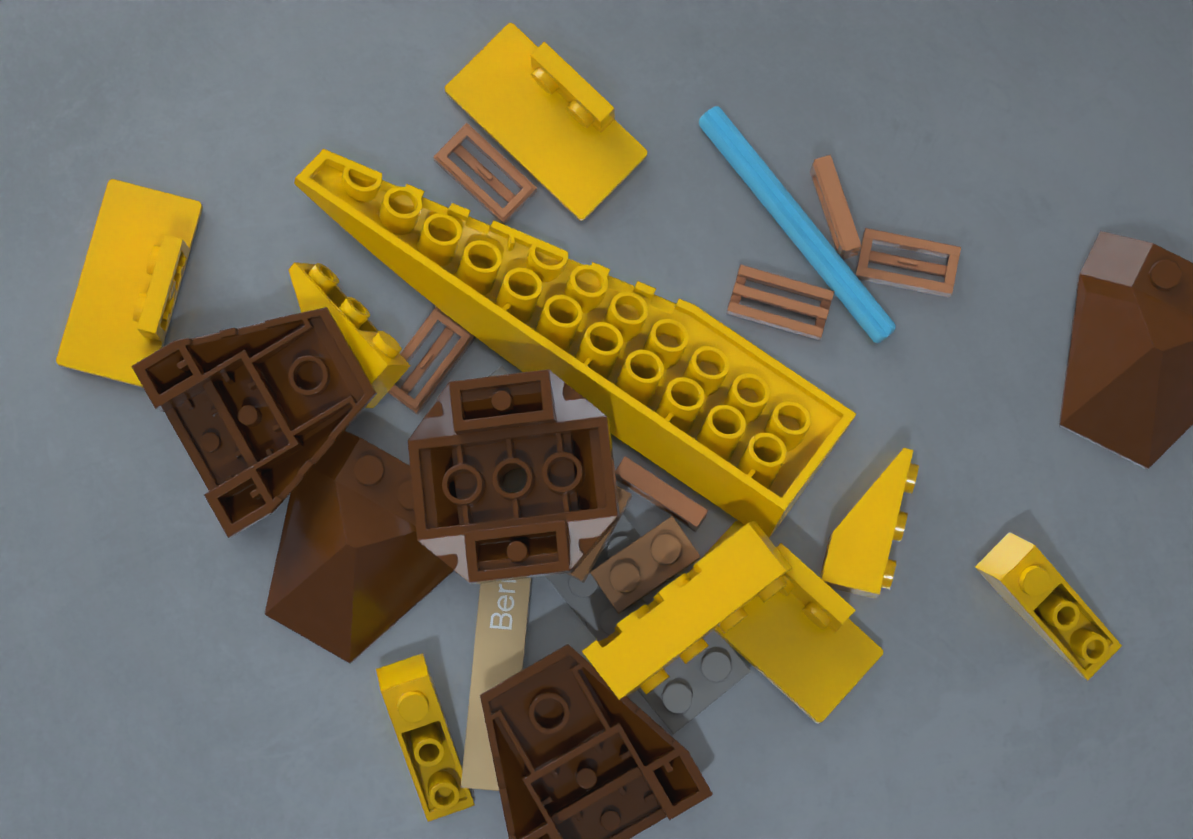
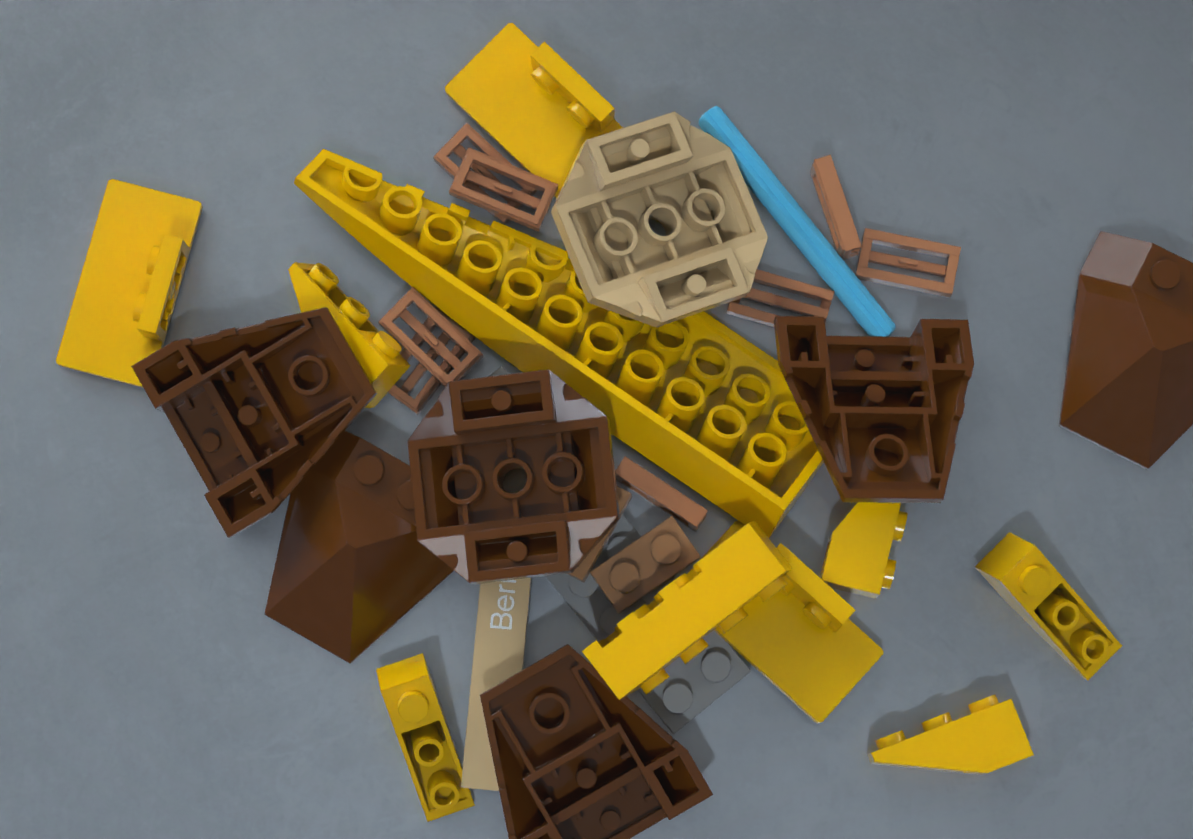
(400, 310): none -> nougat tile
(540, 205): none -> nougat tile
(685, 183): none -> tan piece
(880, 404): none -> reddish brown wedge
(970, 745): none -> yellow slope

